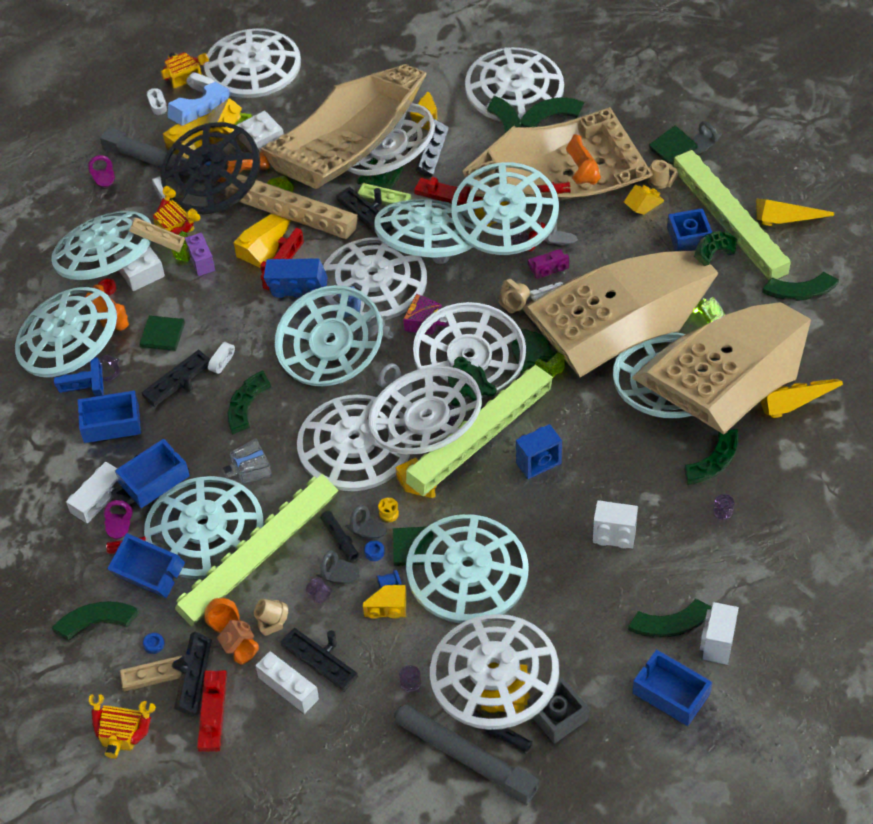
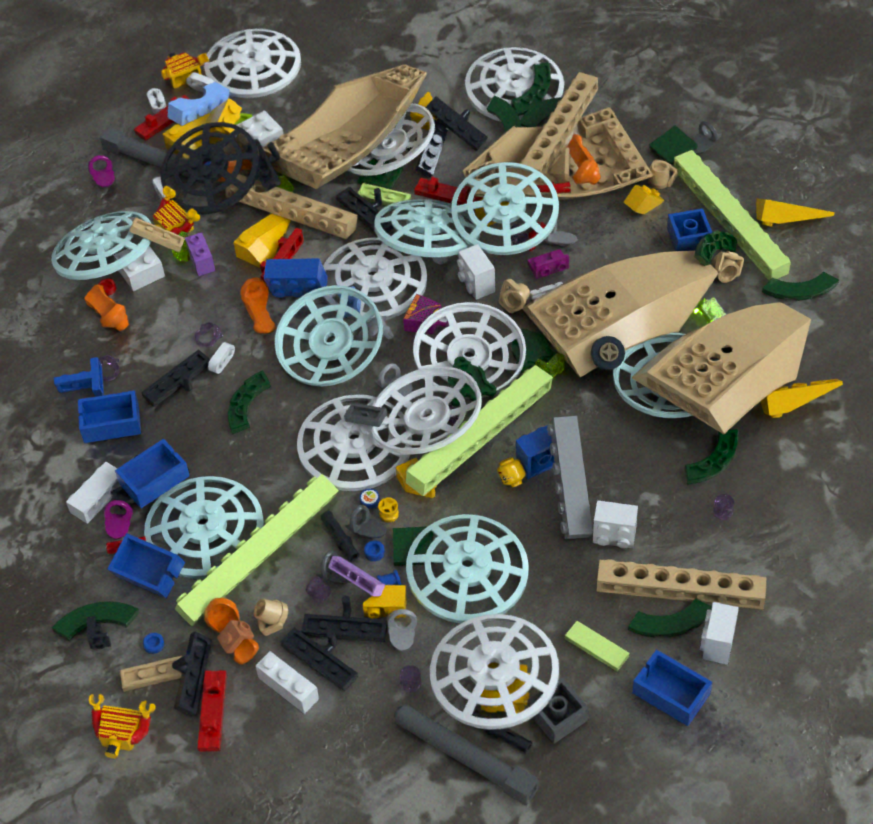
(57, 336): light aqua dish -> none
(95, 636): none -> black bracket
(155, 123): none -> red hinge
(162, 333): dark green tile -> none
(204, 328): none -> clear purple piece
(248, 463): clear torso -> none
(255, 297): none -> orange hair
(266, 172): none -> black plate
(345, 625): none -> black plate
(356, 576): none -> lavender piece
(365, 414): none -> dark grey plate
(369, 498): none -> tile
(401, 633): none -> light grey piece
(457, 123): none -> black plate
(476, 272): none -> white brick
(511, 472): none -> yellow head
(538, 90): none -> dark green tile
(560, 124): none -> tan brick
(561, 169): none -> tan slope
(570, 477): none -> light grey brick
(597, 646): none -> yellowish green tile
(612, 348): none -> black wheel
(669, 588): none -> tan brick
(726, 267): none -> tan piece

